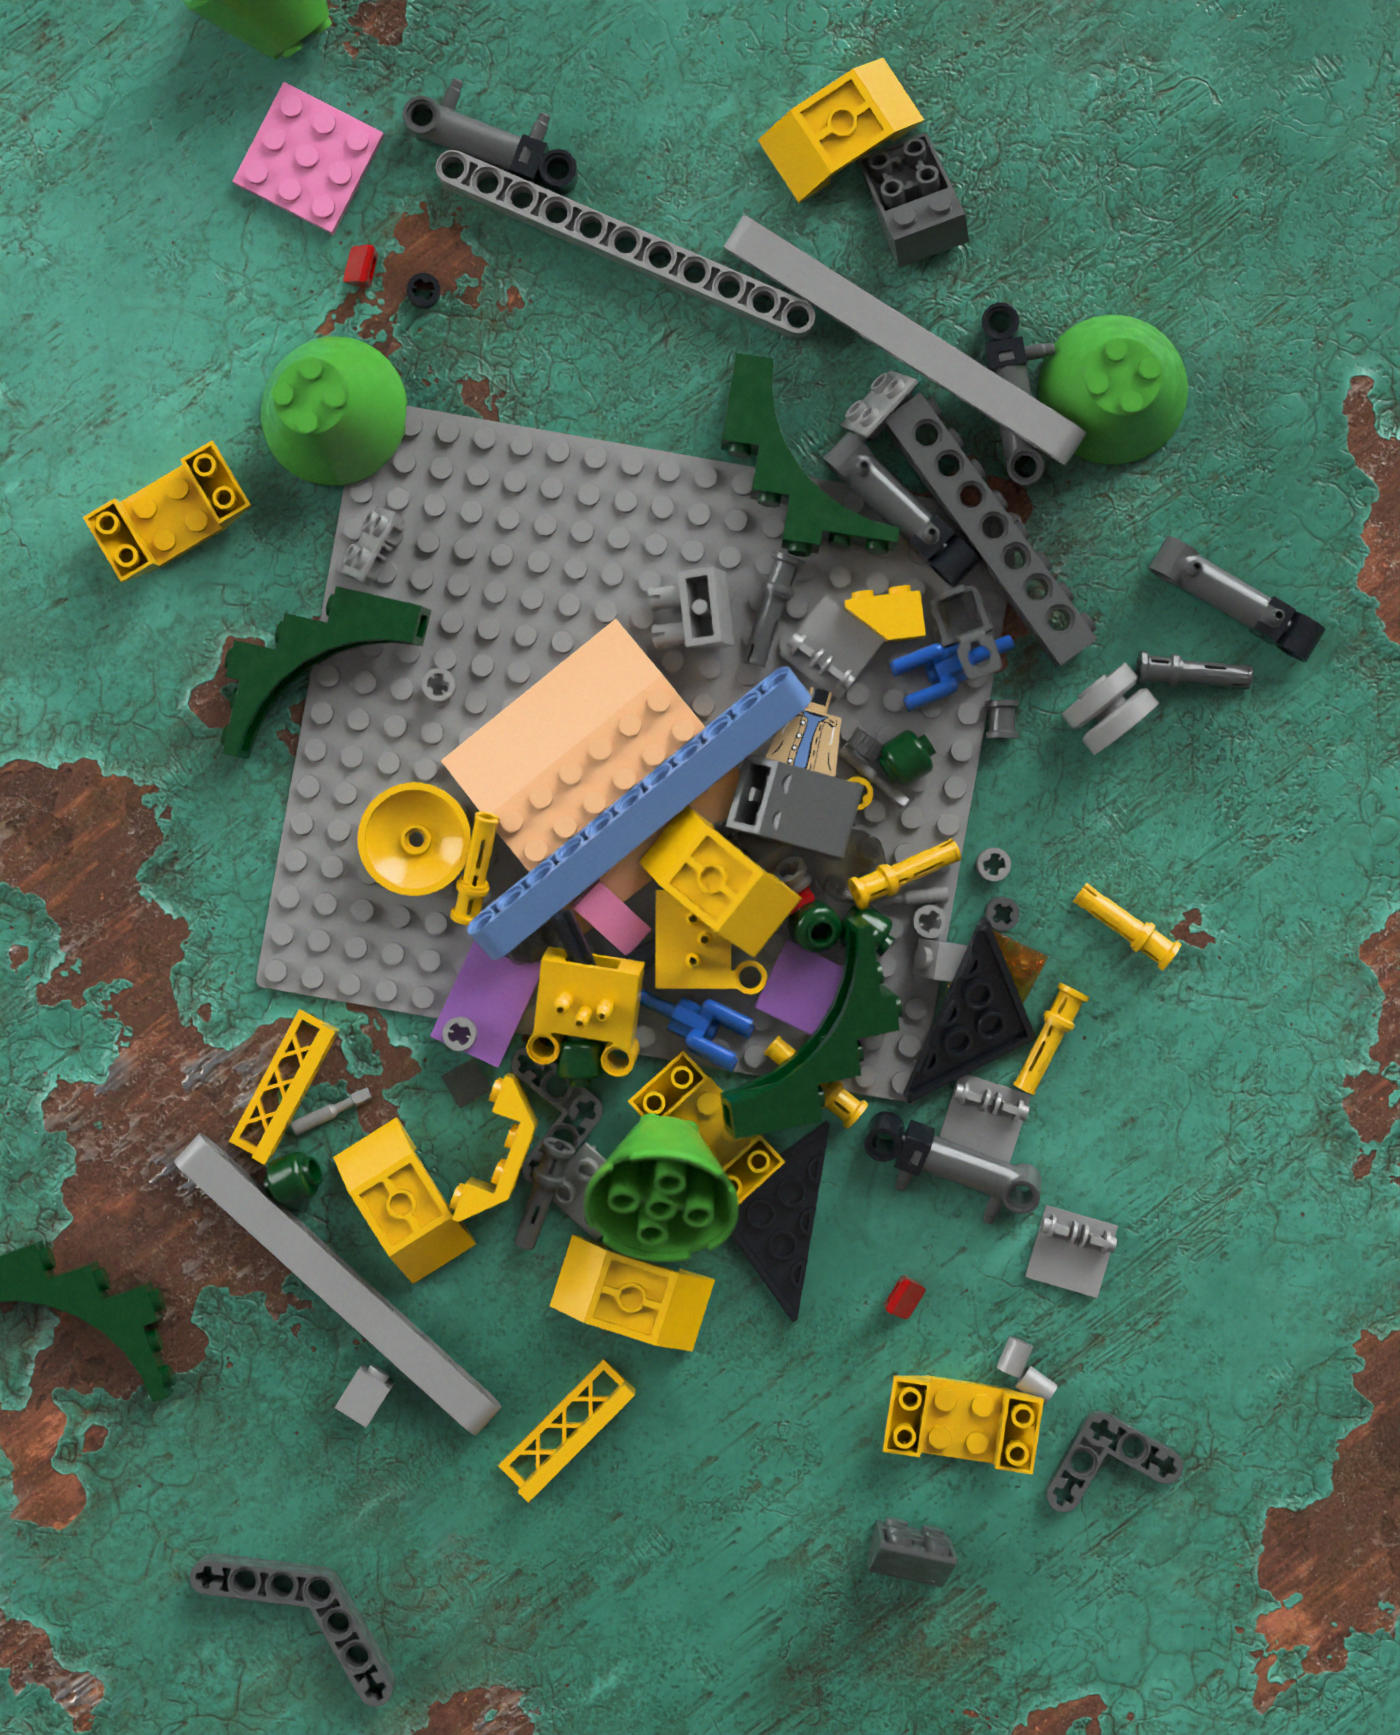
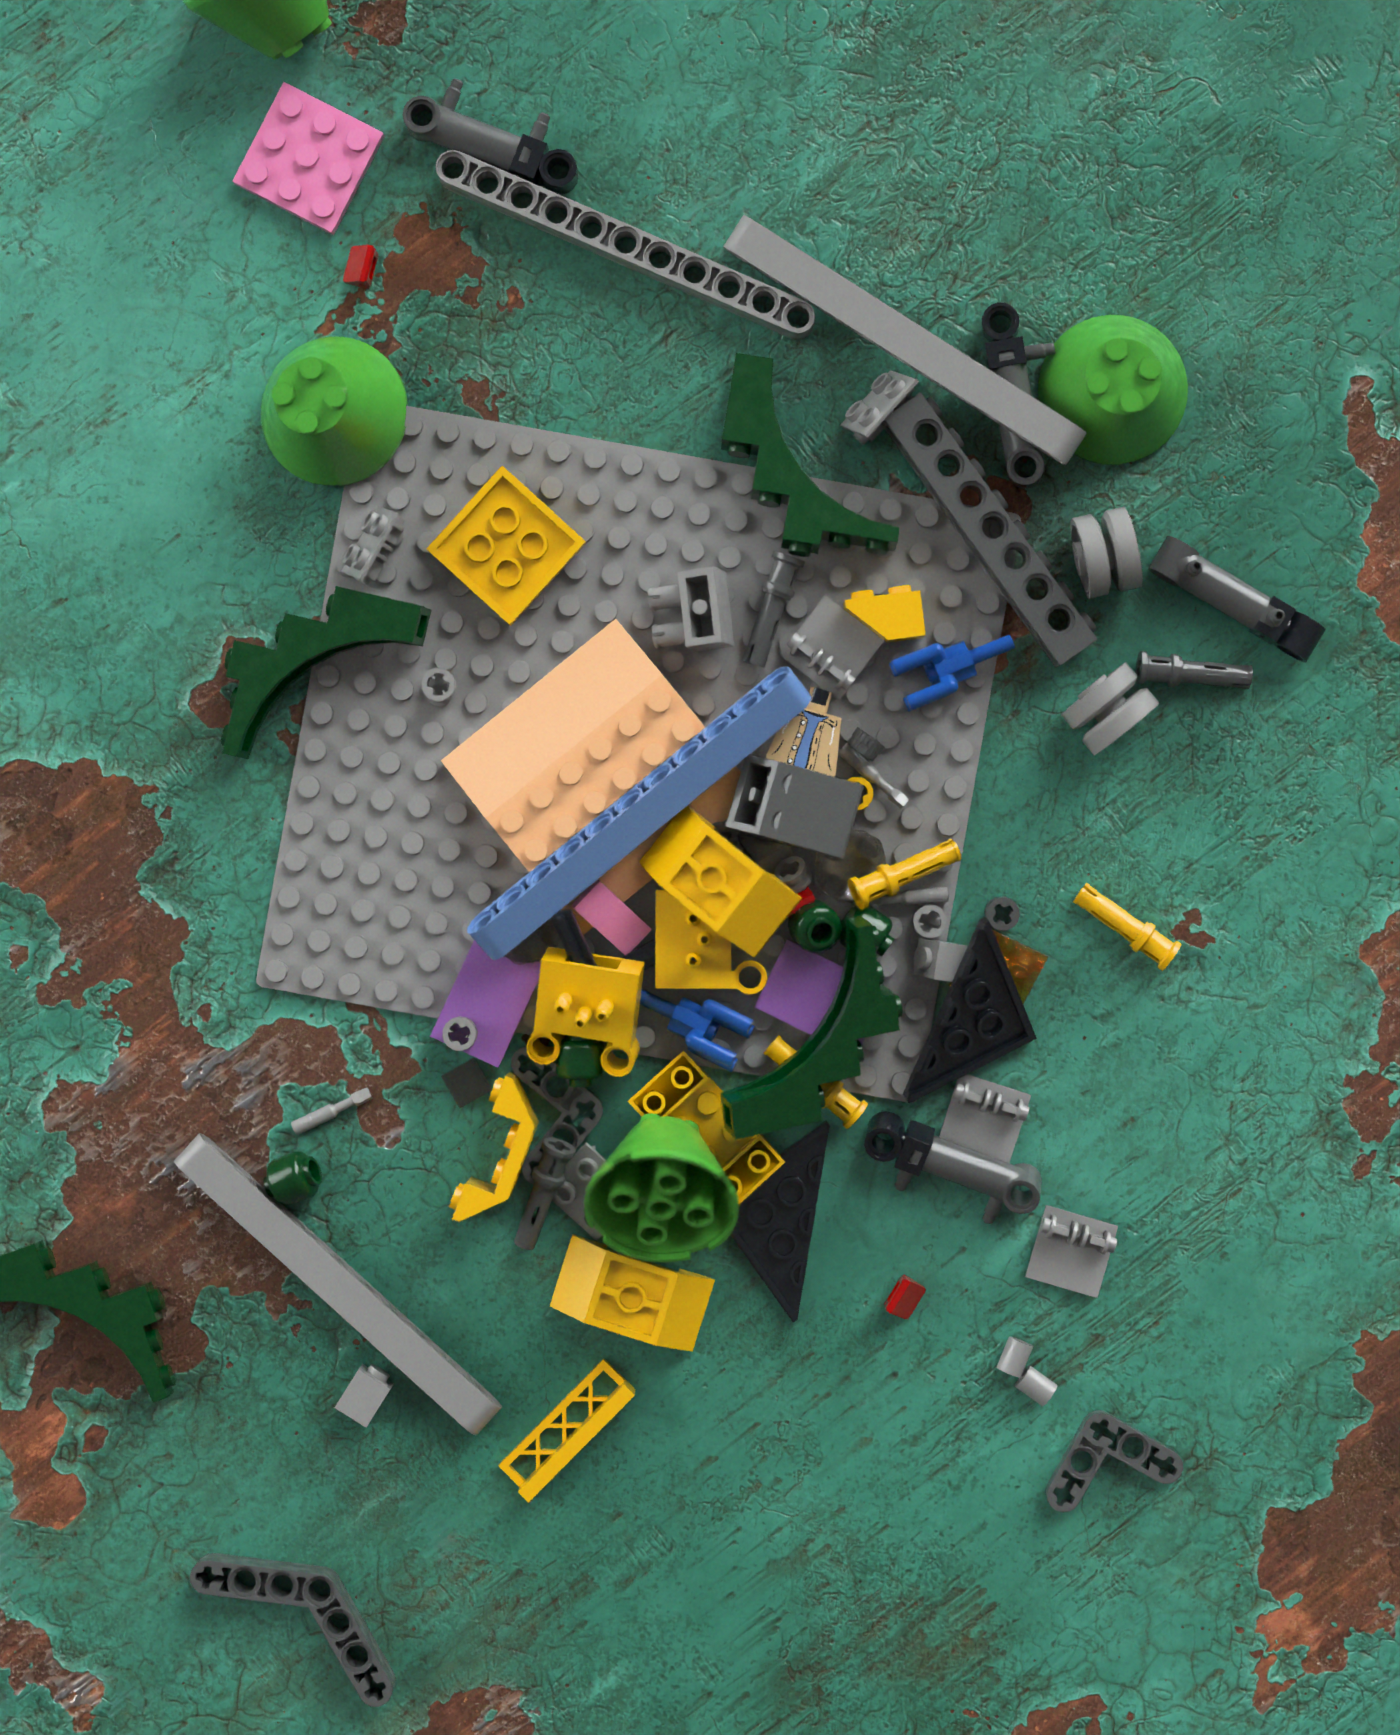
(169, 514): yellow slope -> none
(296, 1092): yellow fence -> none
(387, 831): yellow dish -> none
(402, 1202): yellow slope -> none
(420, 301): black bush -> none
(473, 882): yellow pin -> none
(506, 545): none -> yellow plate
(839, 127): yellow slope -> none
(900, 508): dark grey piece -> none
(906, 757): dark green head -> none
(911, 1552): dark grey slope -> none
(914, 199): dark grey slope -> none
(963, 1422): yellow slope -> none
(964, 630): dark grey piece -> none
(985, 856): light grey bush -> none
(1001, 719): dark grey bush -> none
(1058, 1022): yellow pin -> none
(1106, 552): none -> light grey wheel

